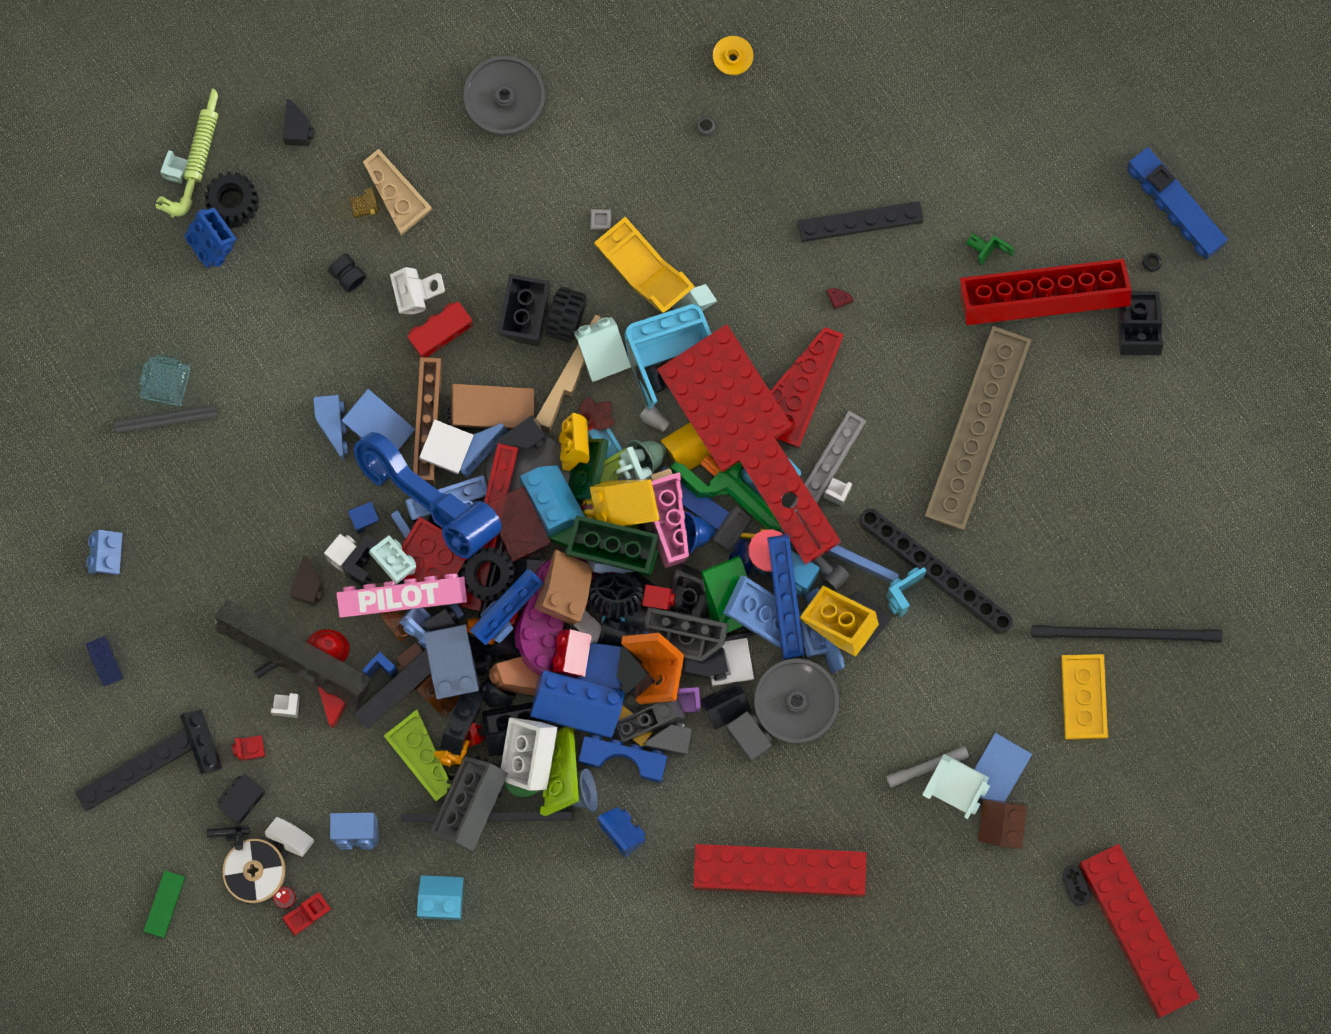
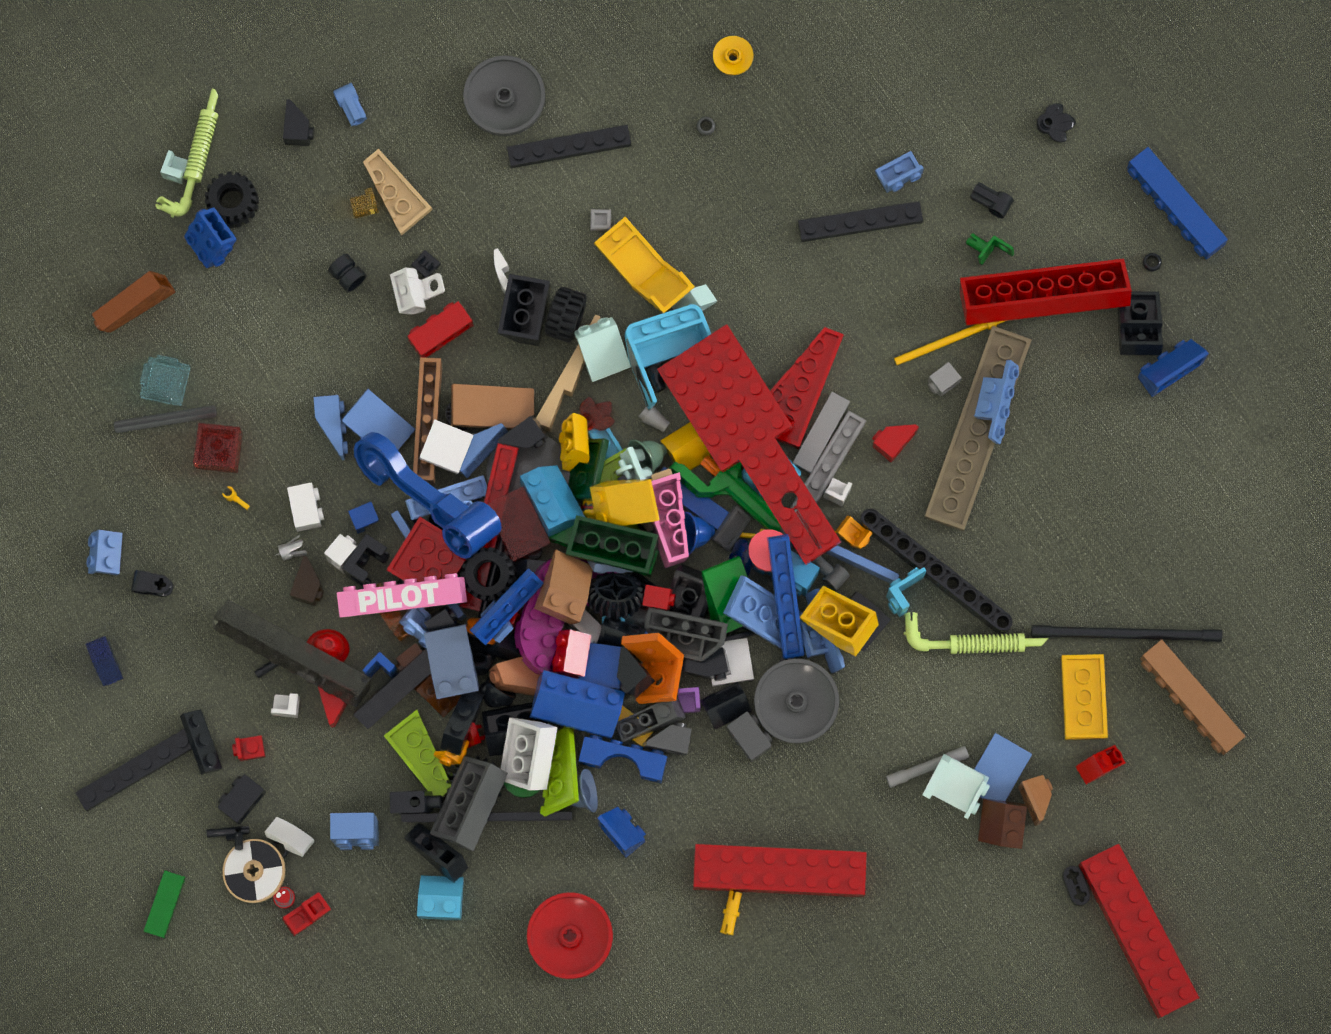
(133, 301): none -> dark orange slope
(148, 583): none -> black piece
(218, 448): none -> clear red brick
(233, 497): none -> yellow hand
(286, 549): none -> flat silver piece
(304, 506): none -> white brick
(348, 100): none -> medium blue piece
(392, 559): light aqua bracket -> none
(408, 802): none -> black torso
(425, 264): none -> black tile
(437, 852): none -> black slope
(501, 267): none -> white slope
(569, 146): none -> black plate
(569, 935): none -> red dish
(731, 913): none -> yellow pin
(821, 432): none -> light grey tile
(839, 298): dark red tile -> none
(853, 533): none -> light orange bracket
(893, 440): none -> red slope
(899, 171): none -> medium blue bracket
(943, 380): none -> light grey brick
(944, 341): none -> yellow bar
(963, 644): none -> yellowish green piece
(995, 400): none -> medium blue bracket
(996, 202): none -> black piece
(1036, 795): none -> medium nougat slope
(1058, 122): none -> black plate
(1100, 764): none -> red slope
(1160, 178): black tile -> none
(1172, 366): none -> blue slope
(1192, 697): none -> medium nougat brick

